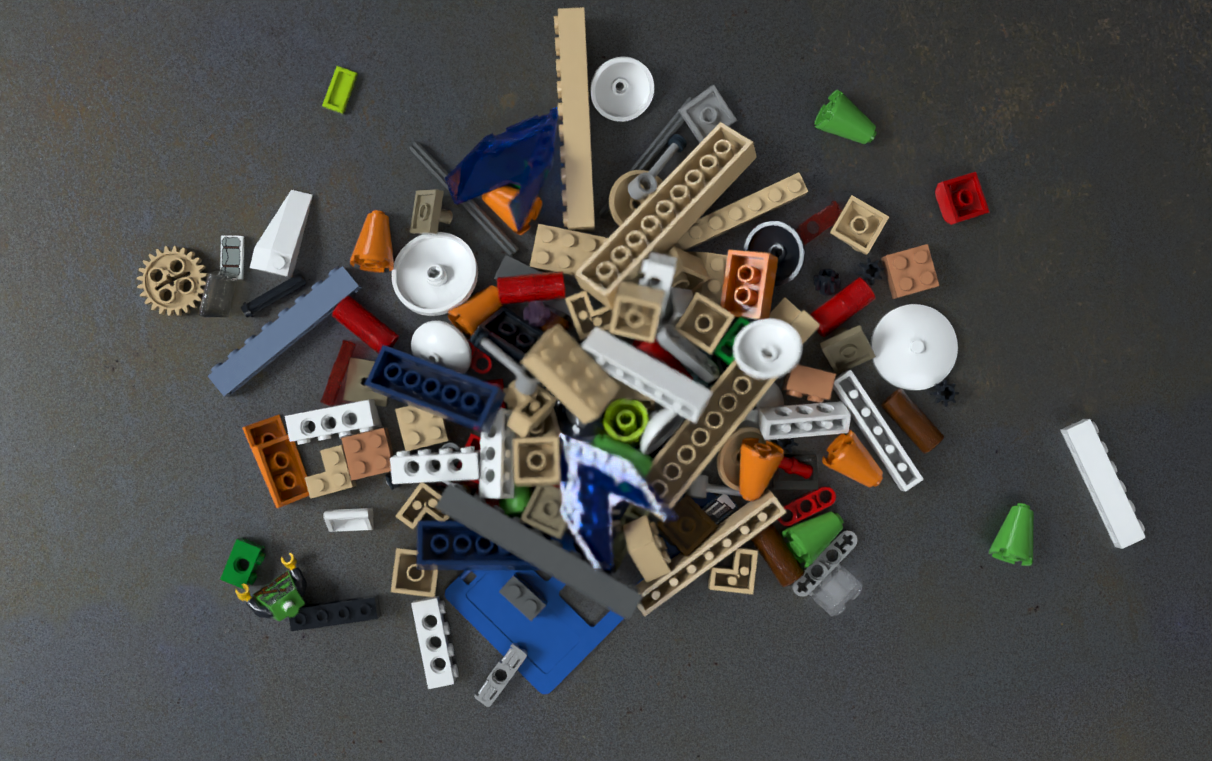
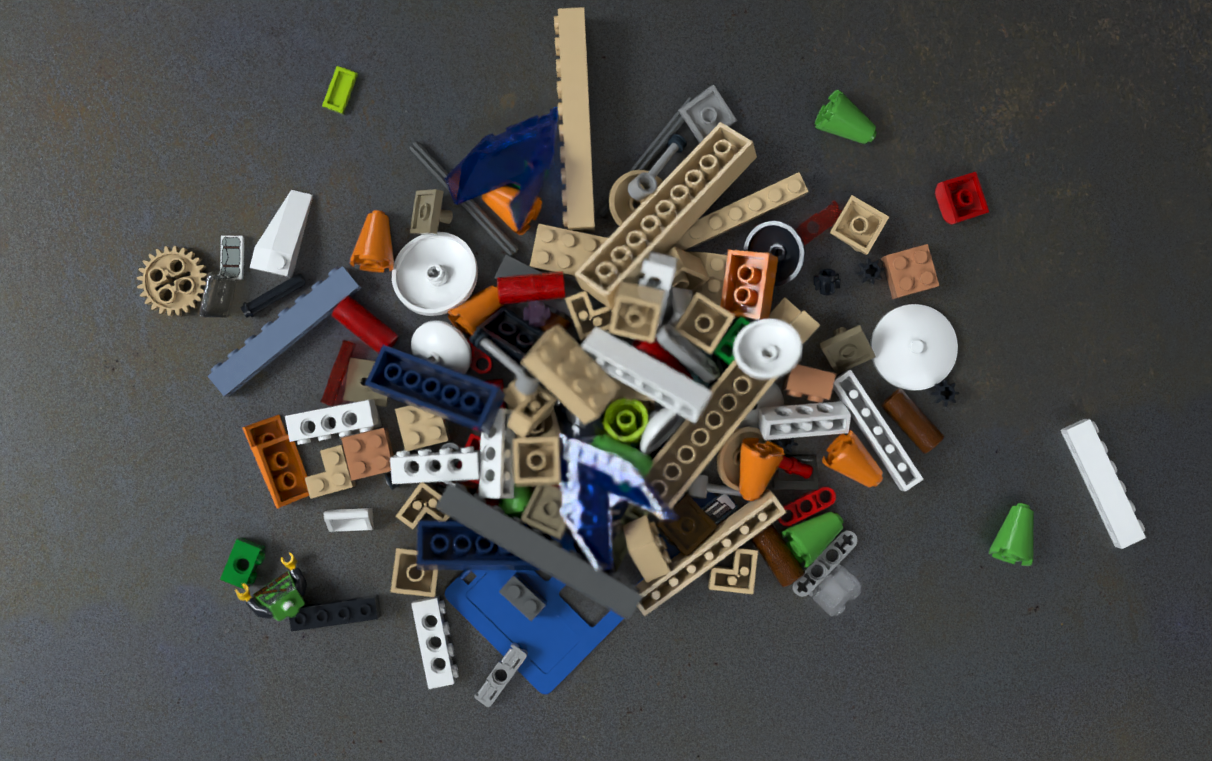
(629, 99): white dish -> none
(836, 312): red piece -> none

